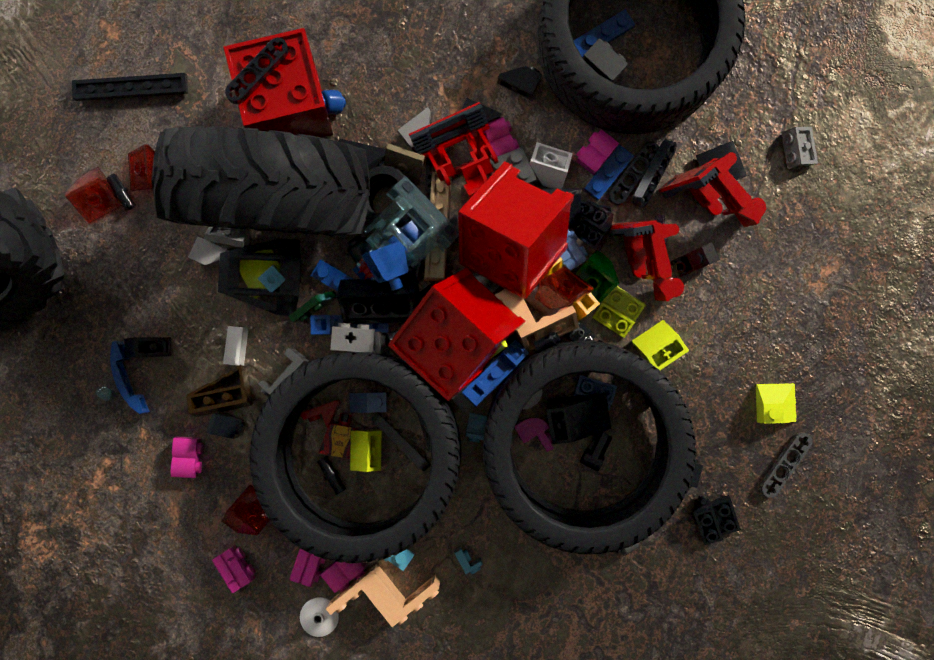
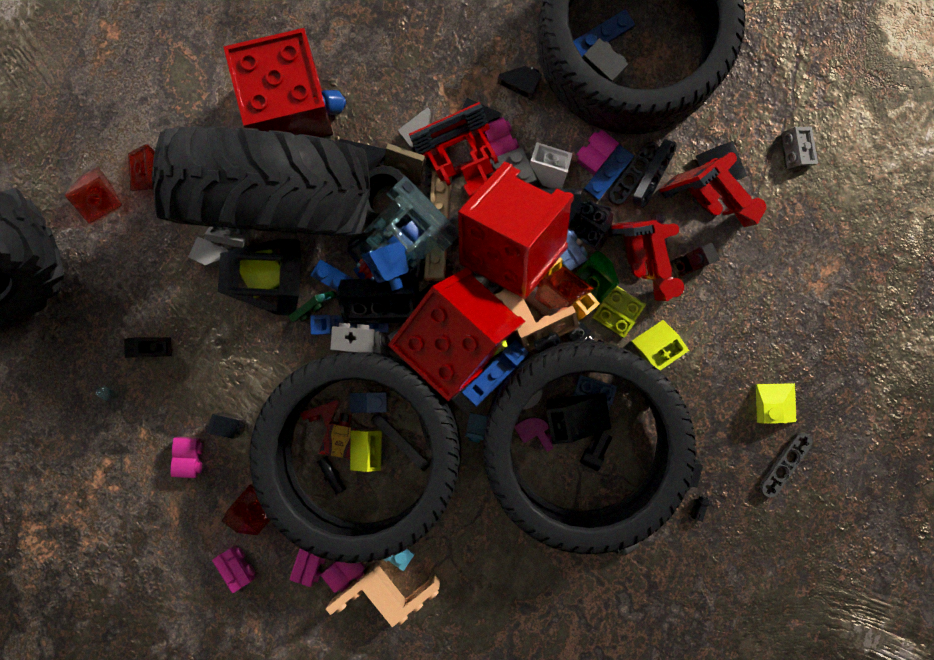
(120, 192): black axle -> none
(122, 380): blue slope -> none
(129, 87): black plate -> none
(222, 394): dark brown wedge -> none
(235, 345): white panel -> none
(253, 68): black beam -> none
(271, 278): medium azure bracket -> none
(298, 361): dark grey panel -> none
(317, 607): white dish -> none
(464, 558): medium azure bracket -> none
(716, 519): black slope -> none

